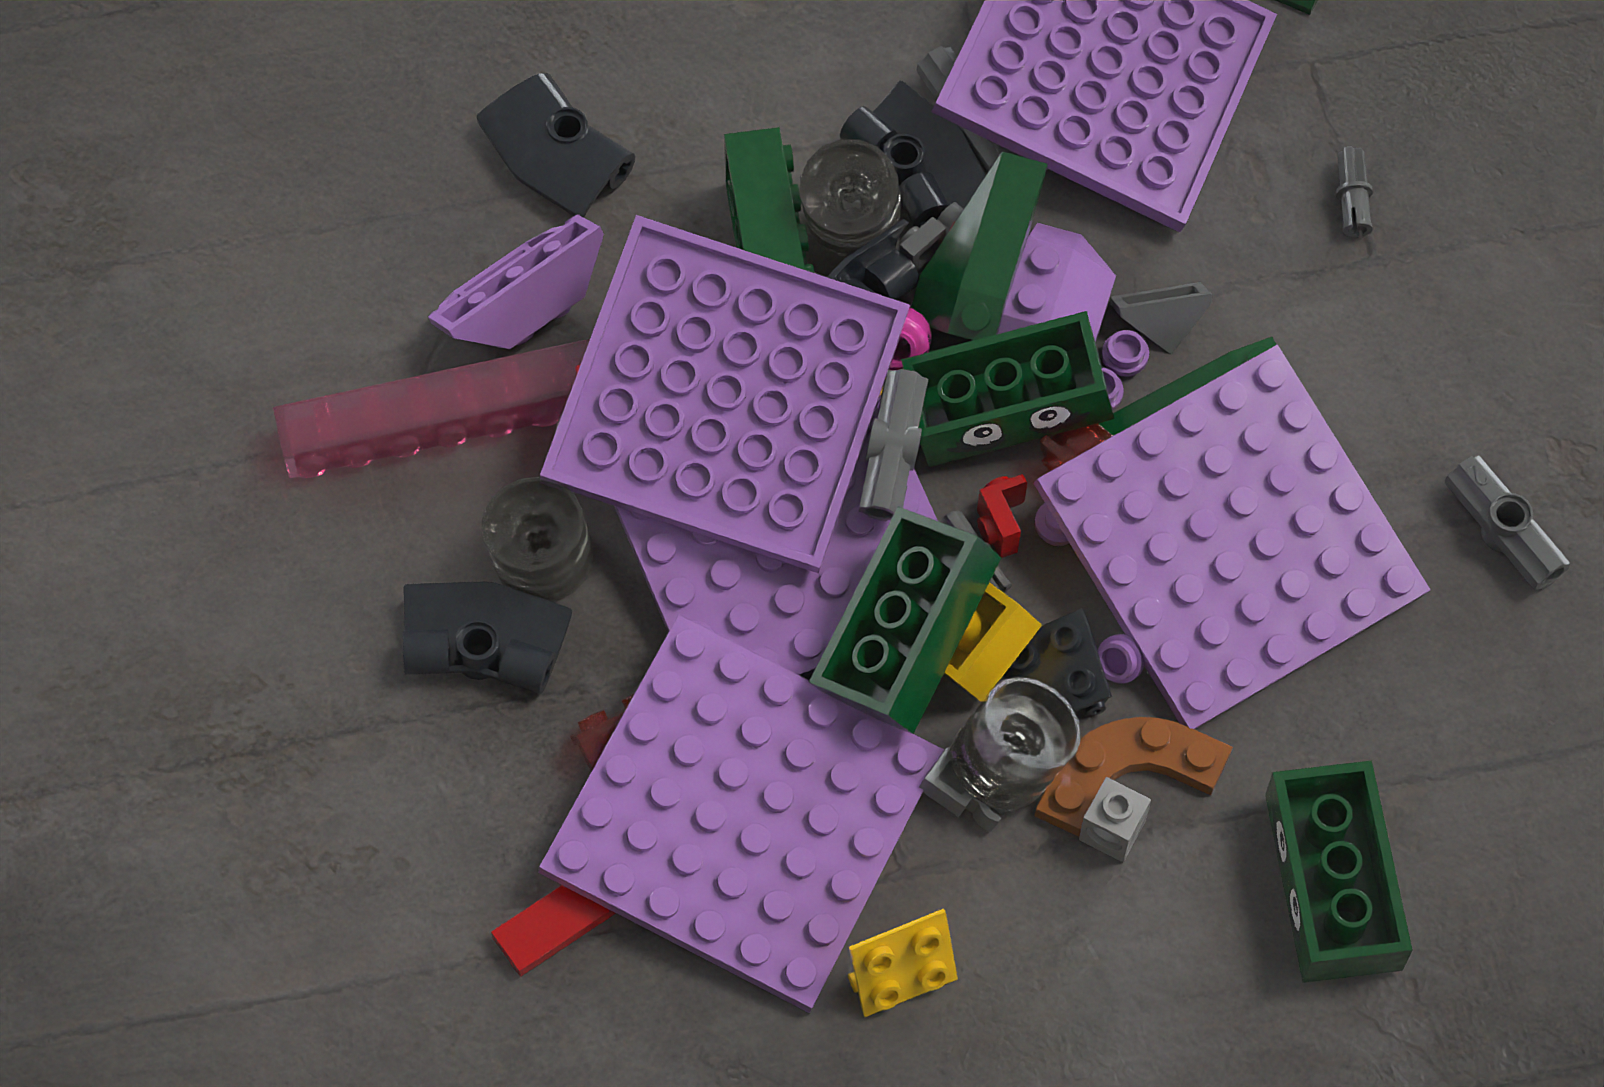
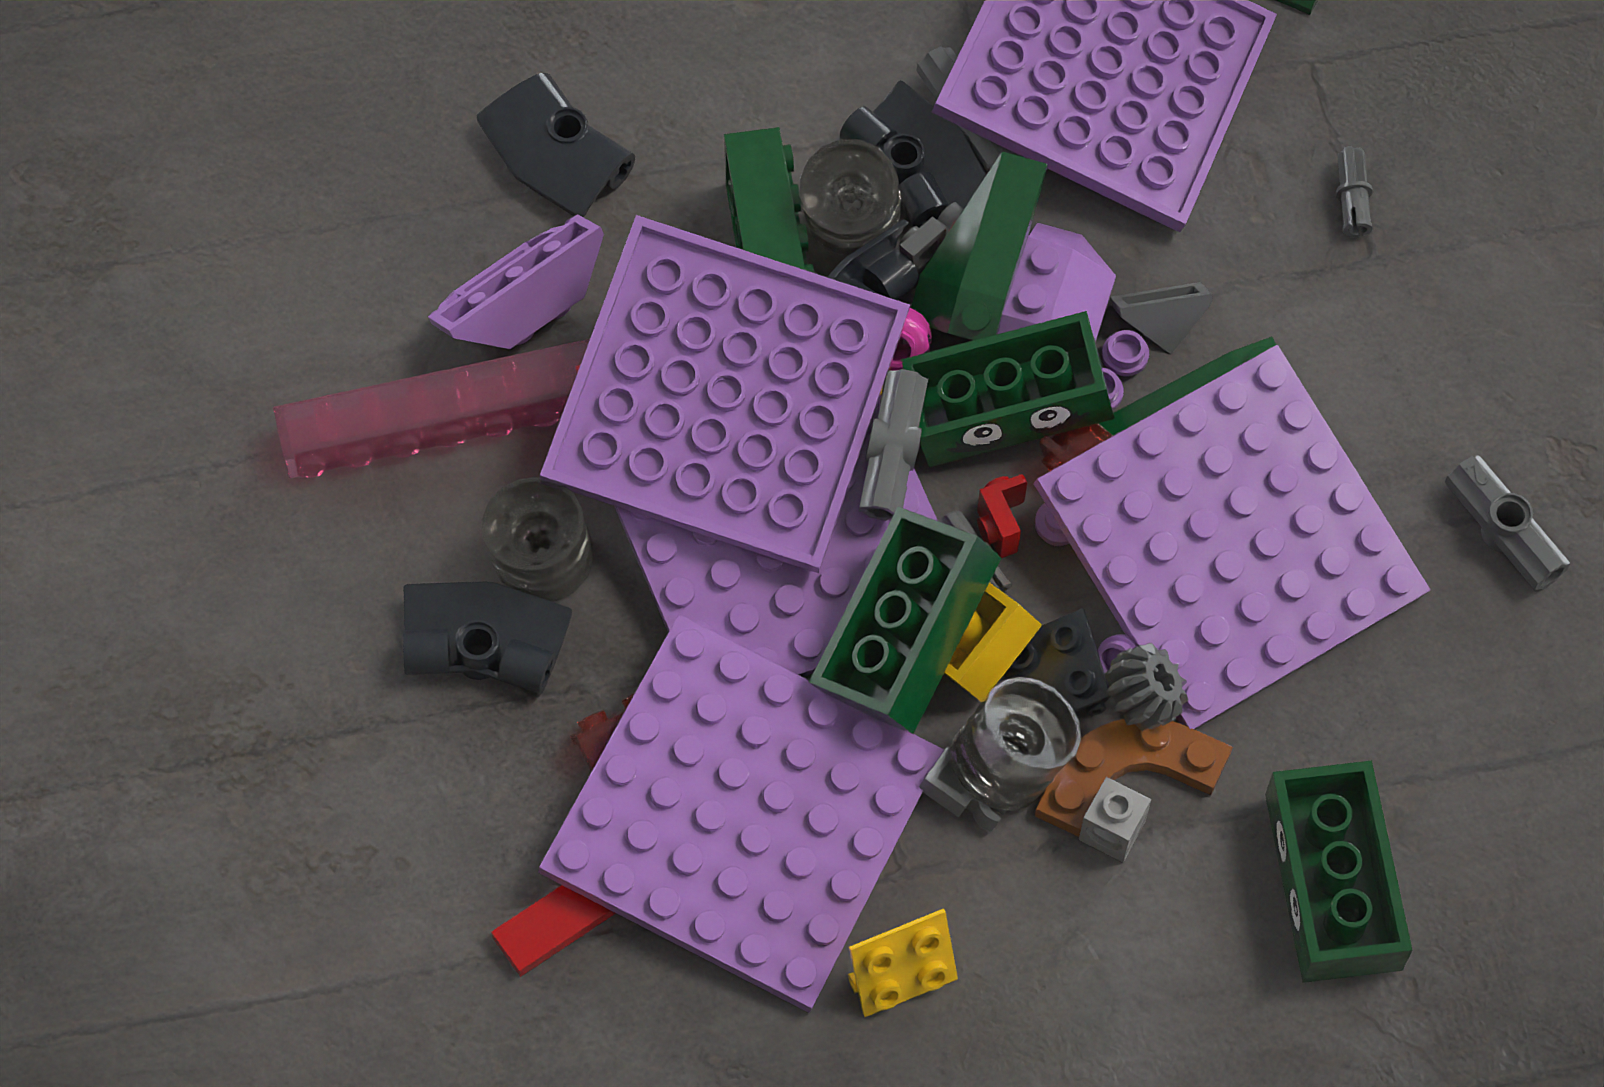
(1146, 686): none -> dark grey gear

